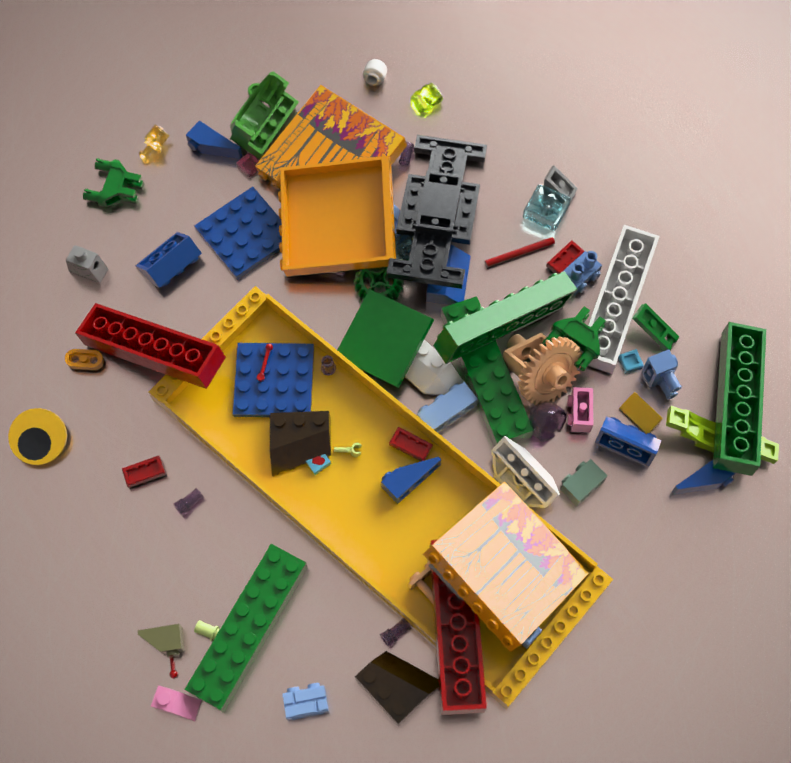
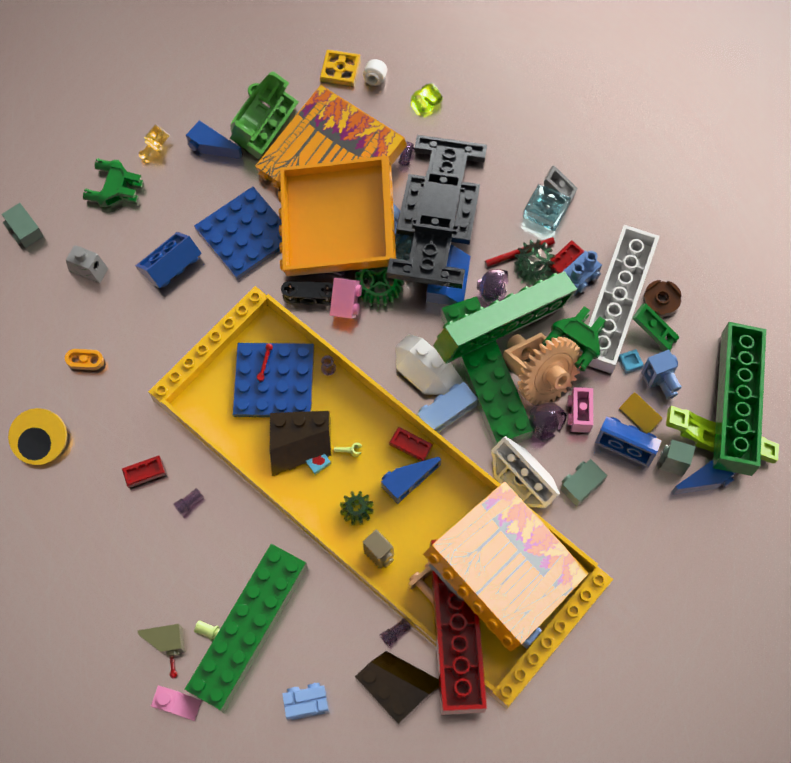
(22, 225): none -> sand green brick
(151, 345): red brick -> none
(247, 164): clear pink tile -> none
(307, 293): none -> black piece
(336, 79): none -> yellow piece
(345, 298): none -> bright pink brick
(362, 513): none -> clear green gear
(378, 549): none -> dark tan brick
(385, 337): green tile -> none
(493, 285): none -> clear purple cylinder
(536, 252): none -> clear green gear
(666, 289): none -> reddish brown plate
(676, 457): none -> sand green brick

